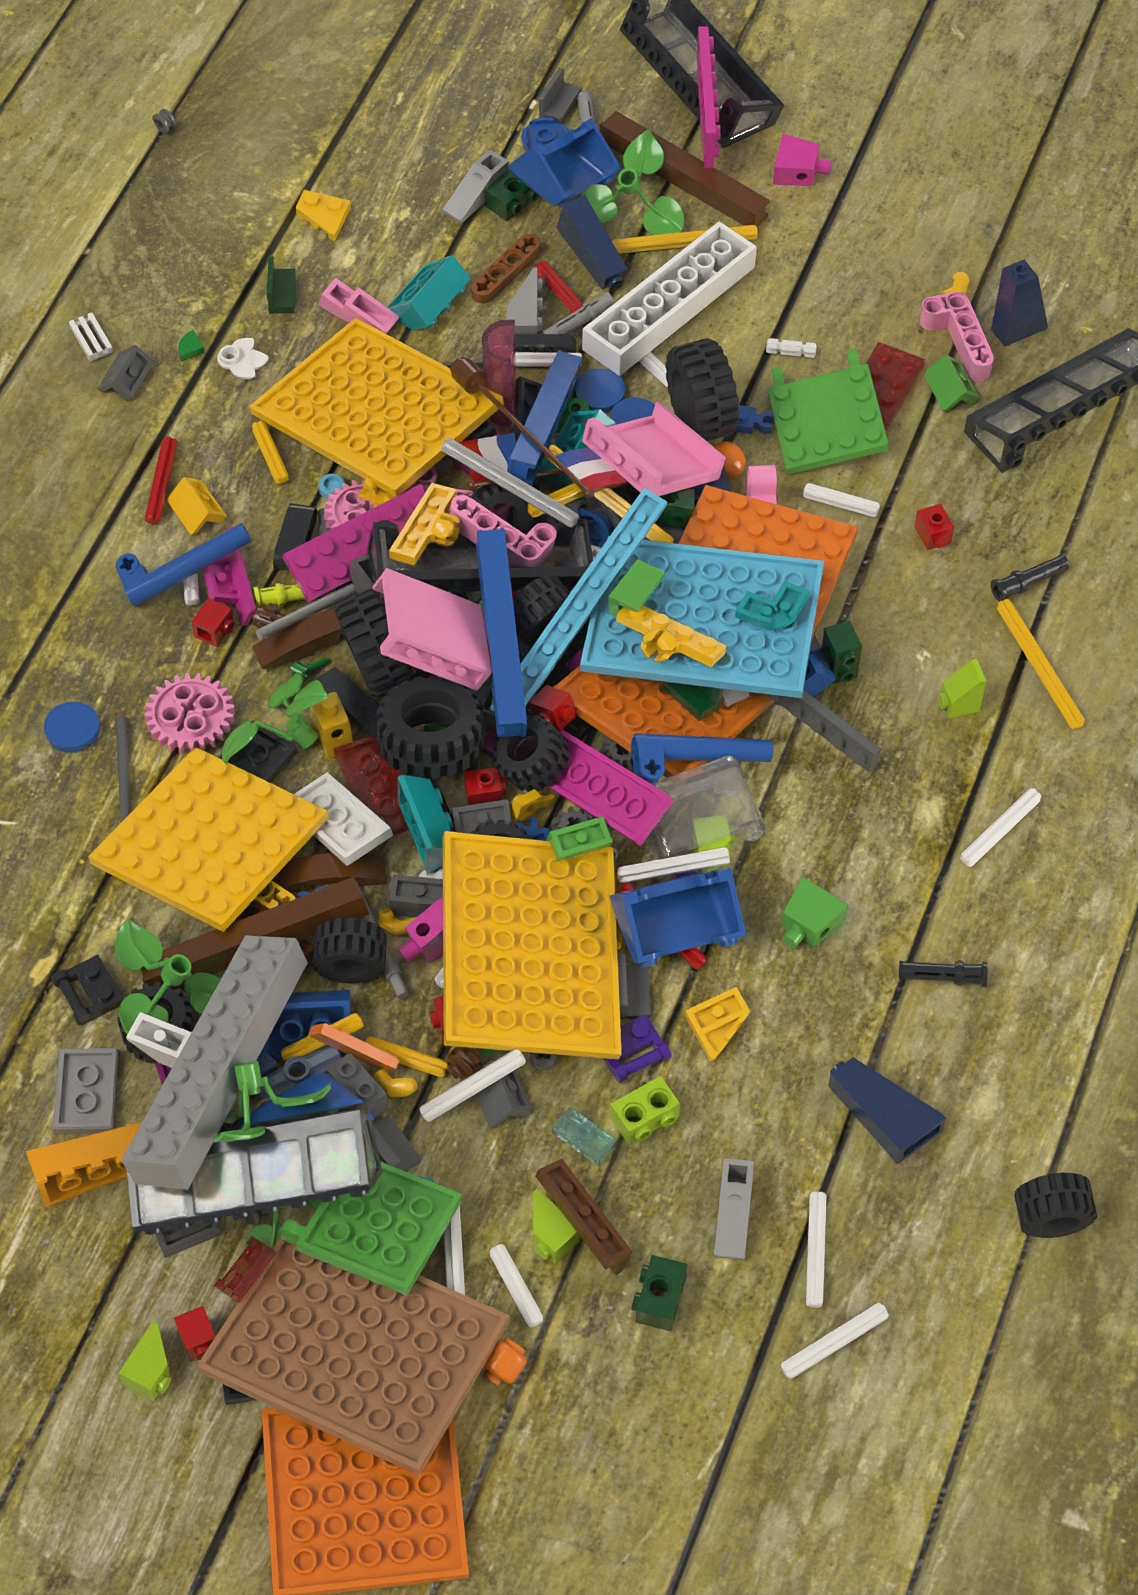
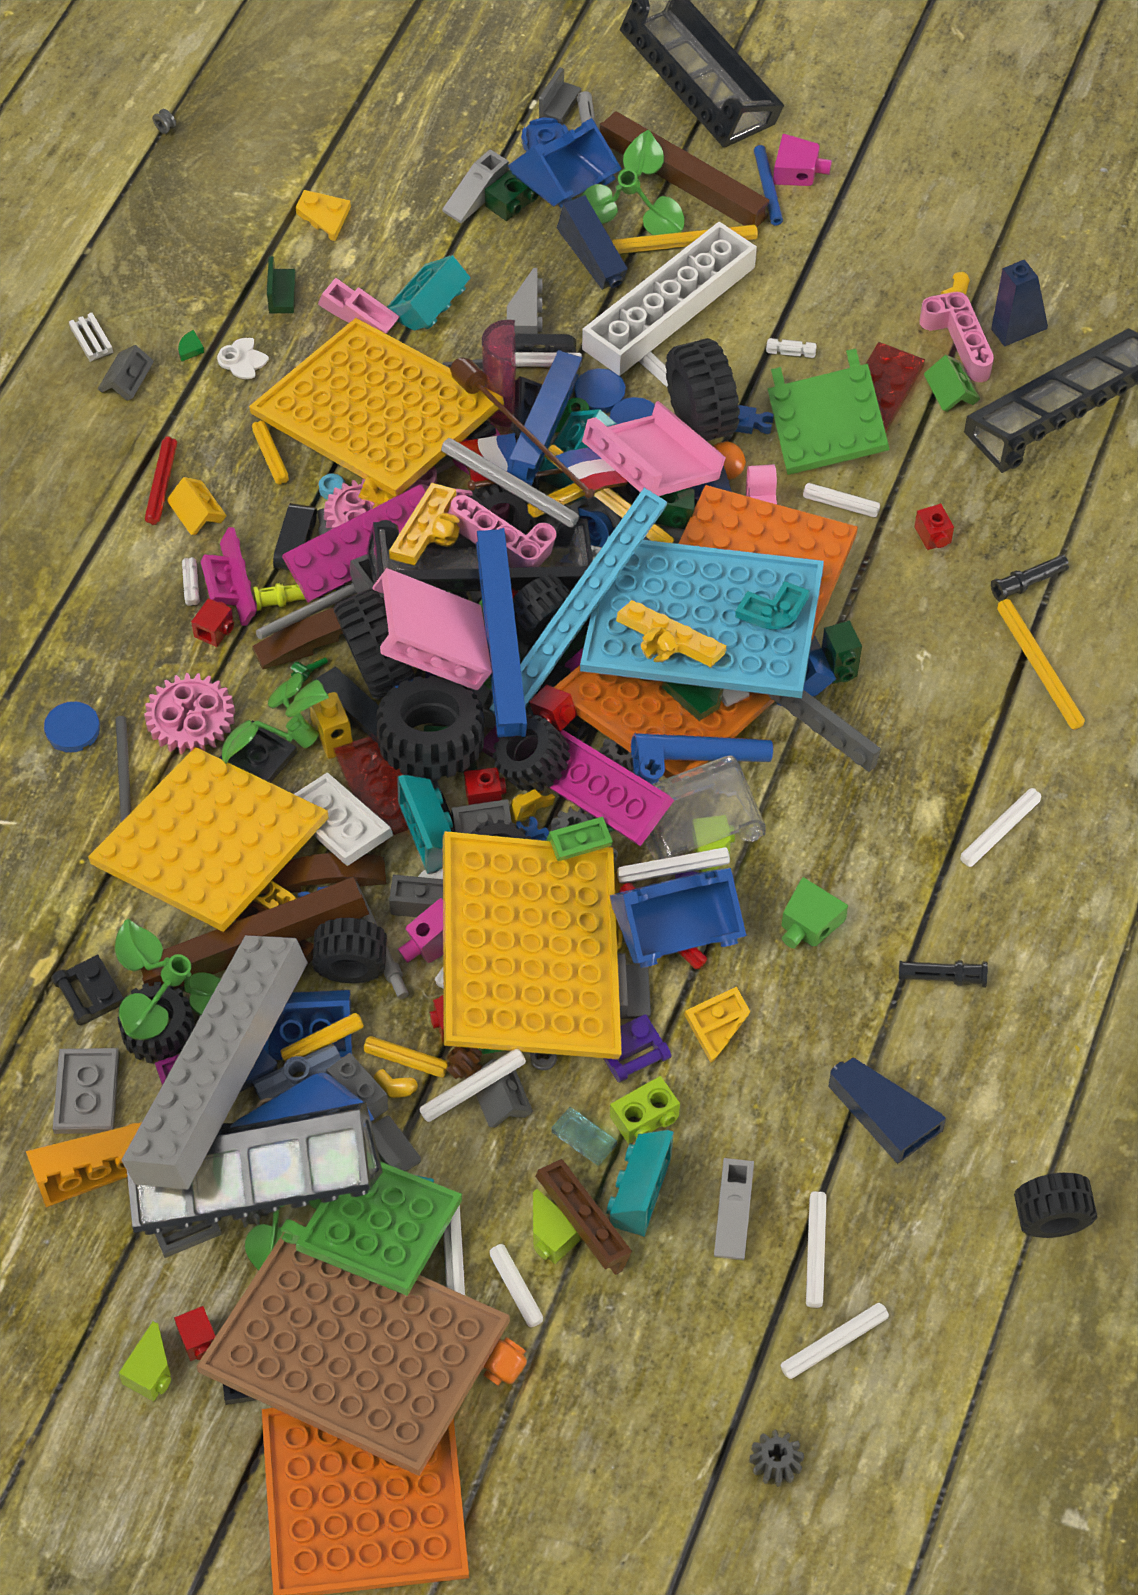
(143, 586): blue axle -> none
(158, 1039): white slope -> none
(245, 1269): clear red plate -> none
(249, 1083): bright green plant -> none
(266, 615): reddish brown gear -> none
(355, 1046): orange tile -> none
(391, 923): yellow arm -> none
(502, 266): dark orange beam -> none
(559, 287): red axle -> none
(581, 316): light grey pin -> none
(635, 587): bright green panel -> none
(641, 1182): none -> teal slope
(659, 1310): dark green brick -> none
(707, 97): dark pink plate -> none
(765, 1463): none -> dark grey gear
(768, 185): none -> blue piece
(963, 690): lime slope -> none

